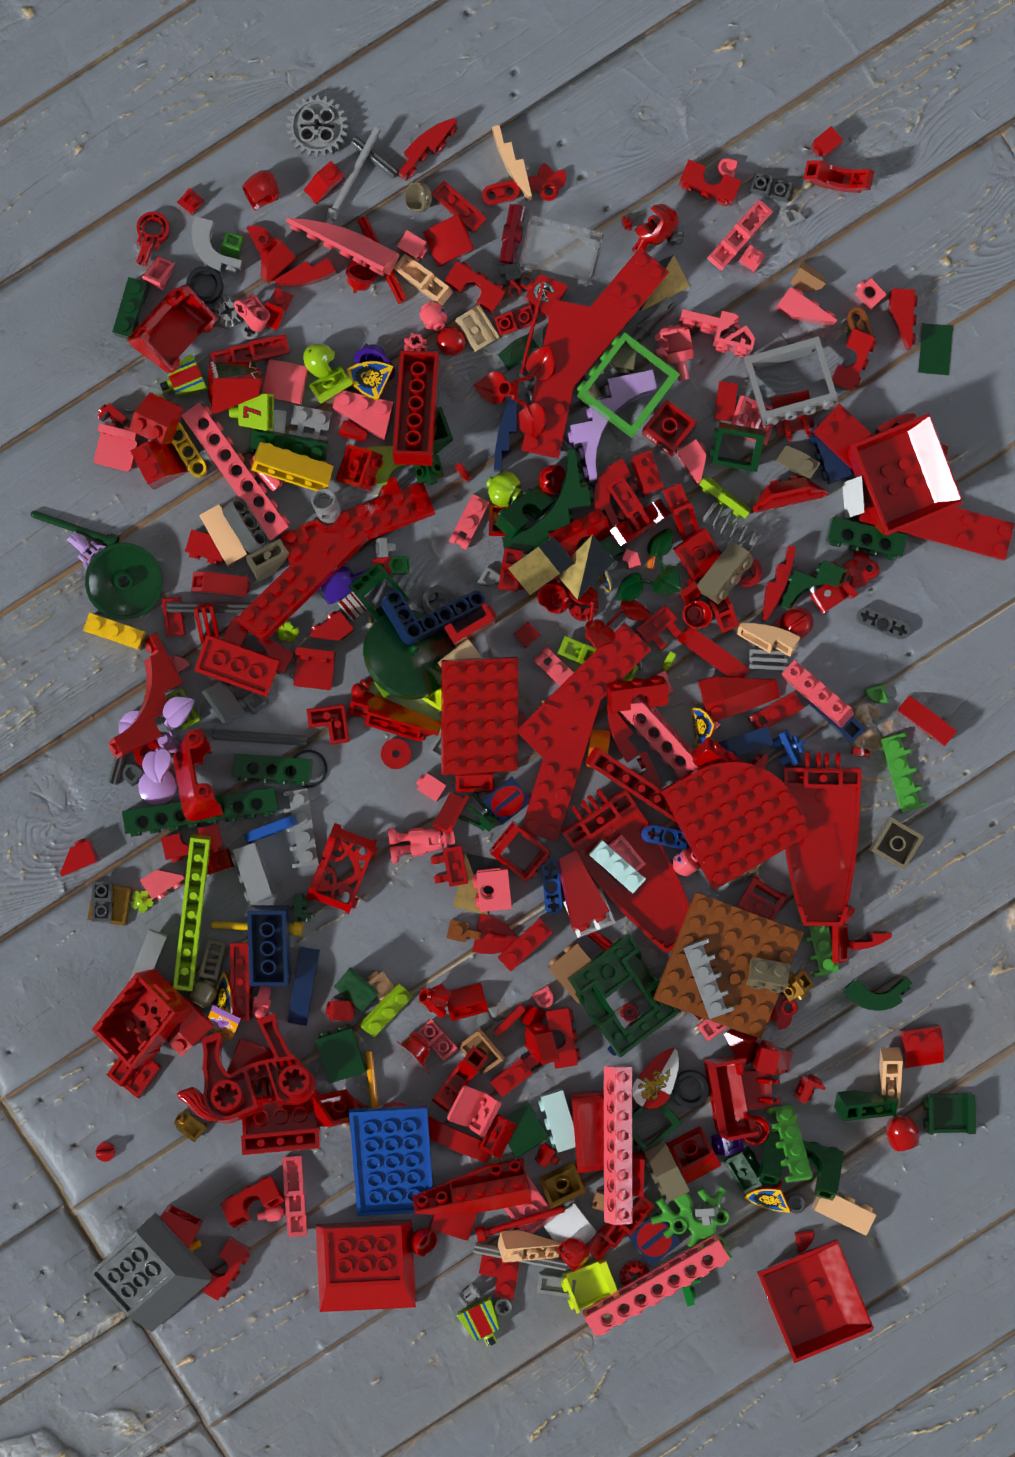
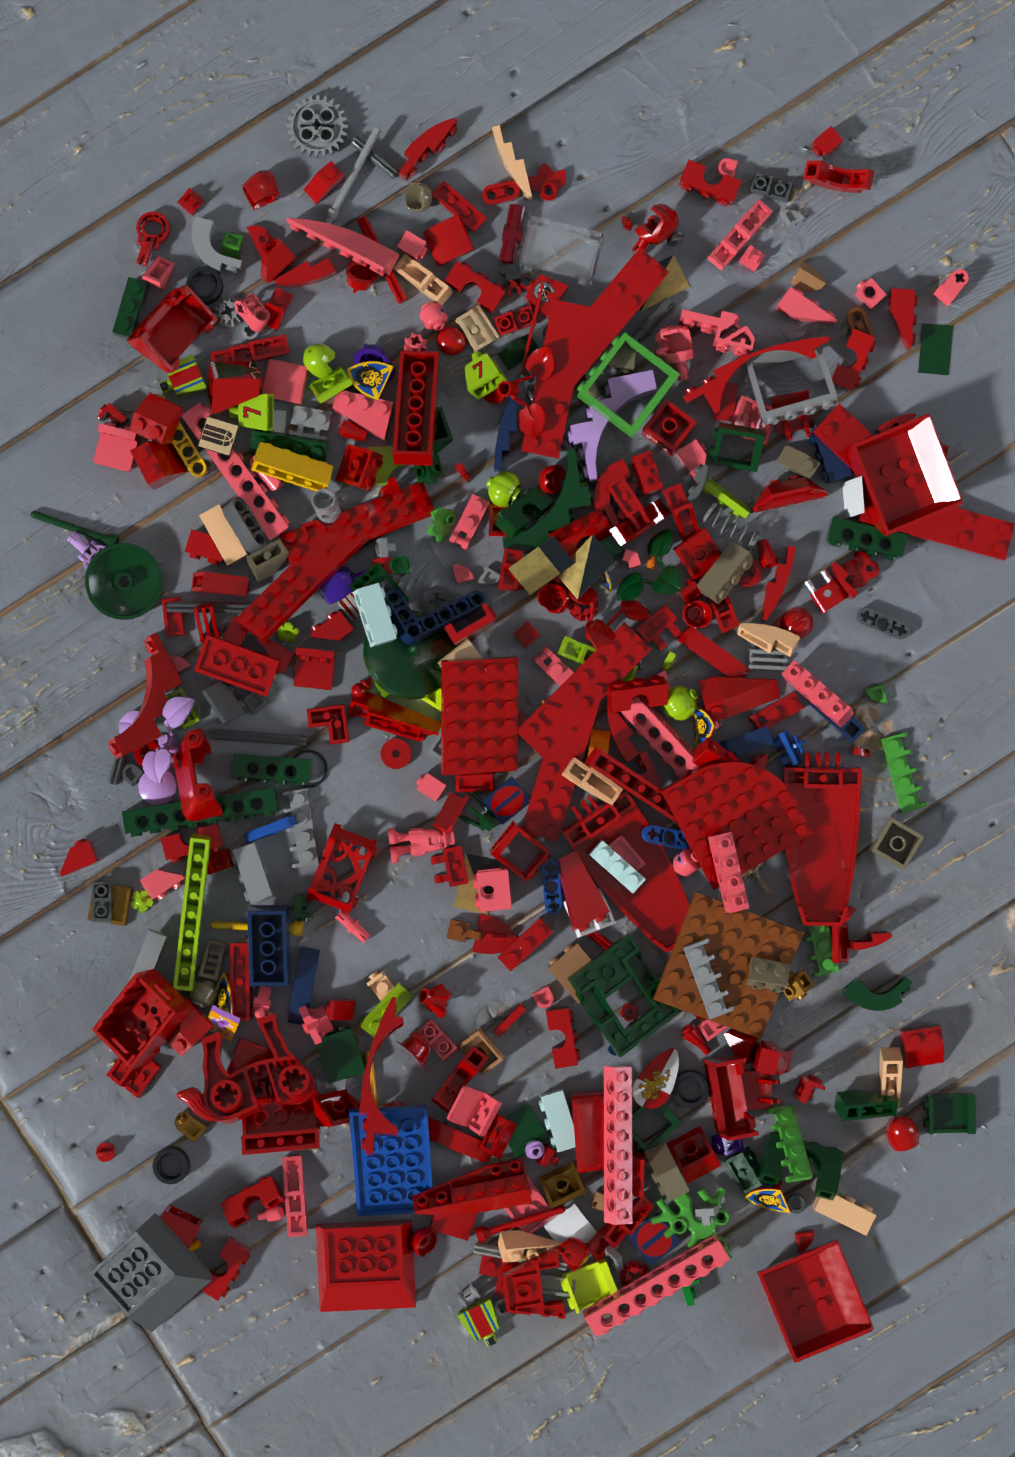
(115, 631): yellow brick -> none
(174, 1179): none -> black tyre
(218, 436): none -> piece
(315, 1023): none -> coral brick
(352, 926): none -> coral pin
(356, 989): dark green slope -> none
(375, 614): none -> light aqua brick
(376, 1123): none -> red slope
(442, 522): none -> bright green plate
(462, 574): none -> coral tile
(467, 1002): red panel -> none
(482, 375): none -> lime torso
(513, 1074): red brick -> none
(524, 1289): none -> red wing
(532, 1015): red slope -> none
(534, 1144): none -> lavender plate
(541, 1043): red slope -> none
(592, 781): none -> light nougat slope
(616, 1258): none -> light grey tile
(680, 703): none -> lime plant
(692, 1035): none -> red cone
(701, 477): none -> dark grey slope
(714, 388): none -> red slope
(728, 872): none -> coral brick
(756, 904): red plate -> none
(764, 1131): red hair -> none
(766, 554): none -> red cone
(781, 1015): red plate -> none
(800, 581): dark green arch -> none
(926, 721): red slope -> none
(950, 288): none -> coral piece

